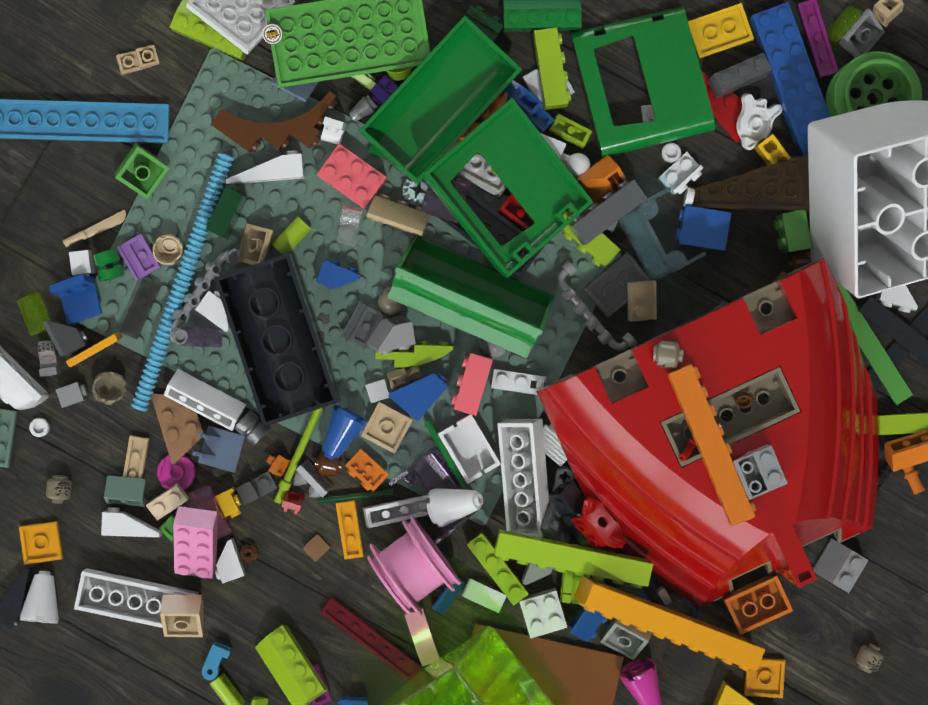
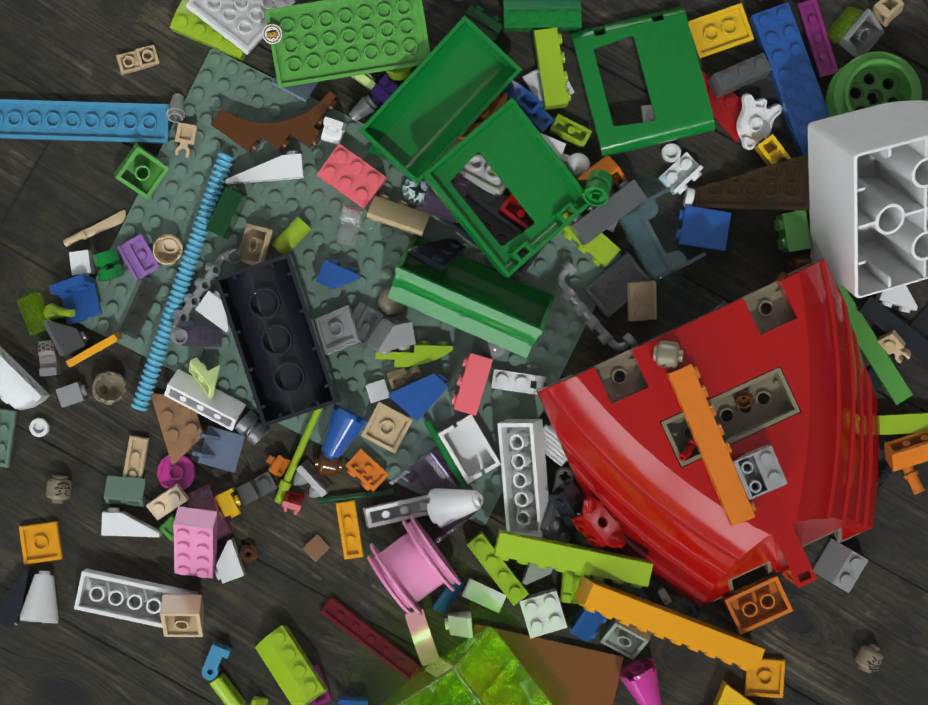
(54, 312): none -> lime piece
(176, 109): none -> light grey cone
(186, 136): none -> tan plate
(205, 378): none -> yellowish green slope
(337, 330): none -> light grey tile
(438, 253): none -> black wing
(460, 624): none -> slope
(598, 187): none -> green wheel
(893, 343): none -> tan plate

